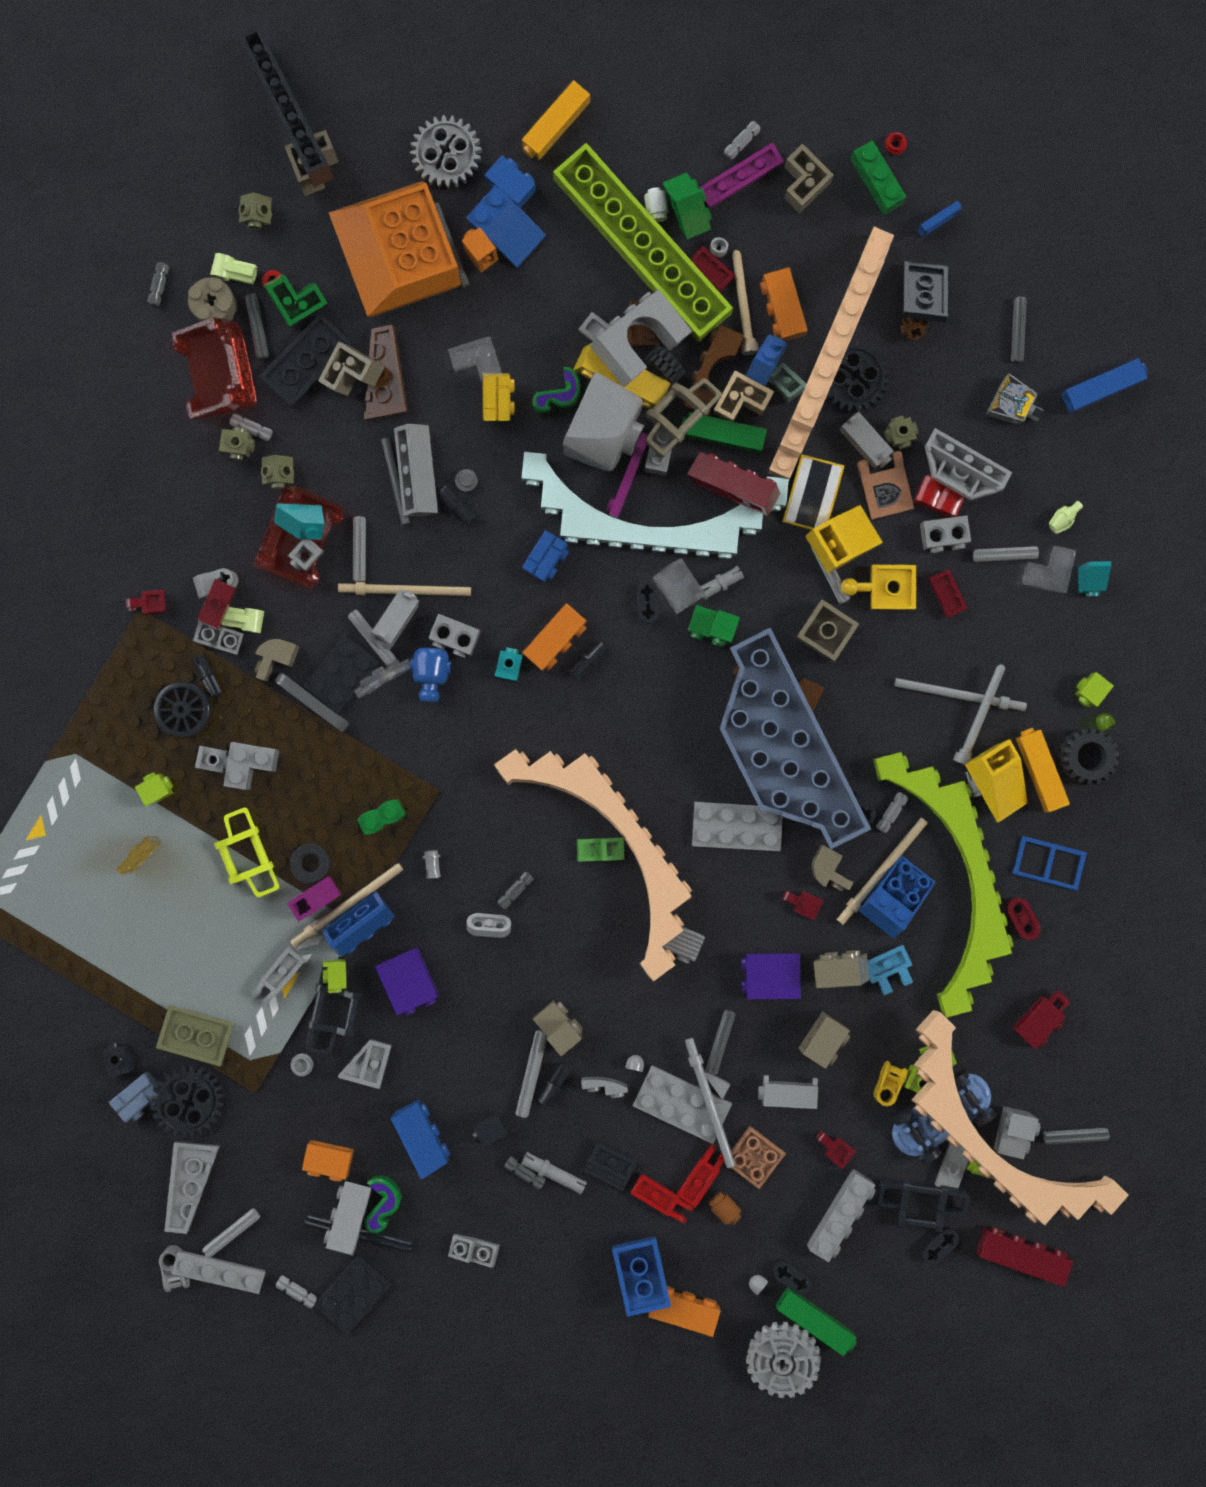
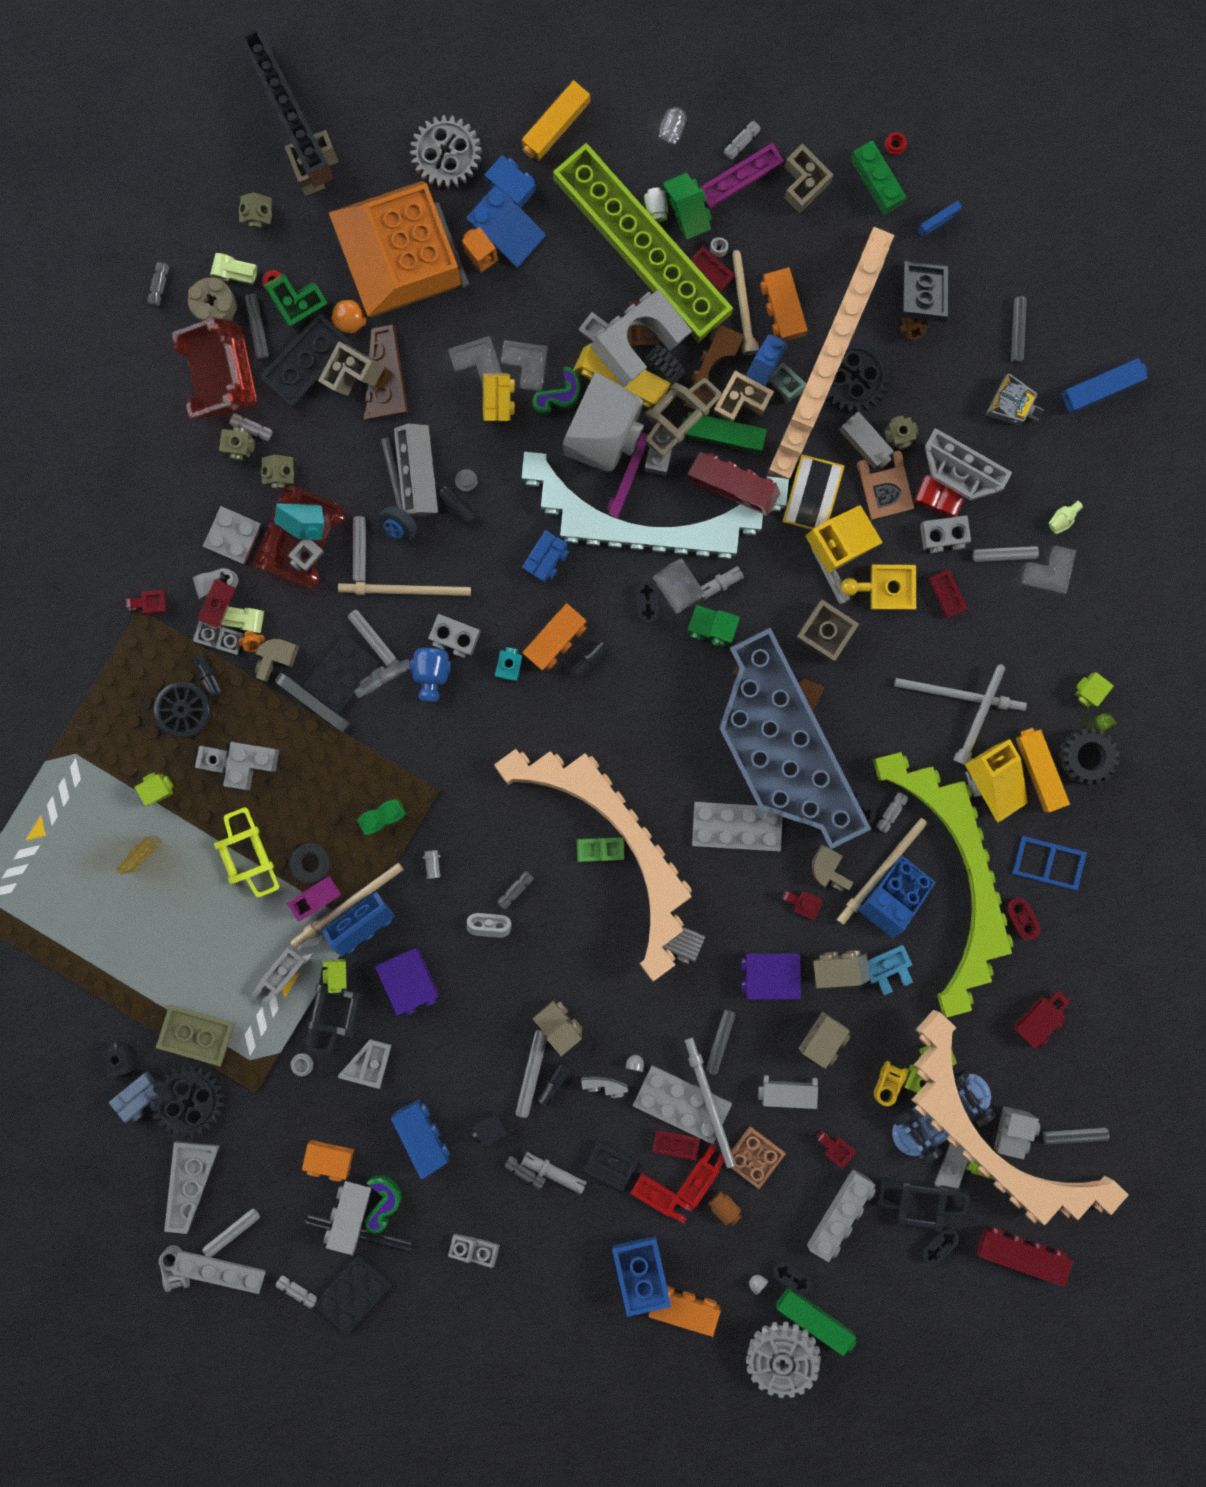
(232, 535): none -> light grey plate
(251, 641): none -> orange plate
(348, 316): none -> orange hair
(395, 619): light grey brick -> none
(397, 524): none -> black wheel
(531, 359): none -> clear plate
(672, 125): none -> clear brick
(675, 1144): none -> dark red plate
(718, 1084): light grey piece -> none
(1093, 578): teal slope -> none

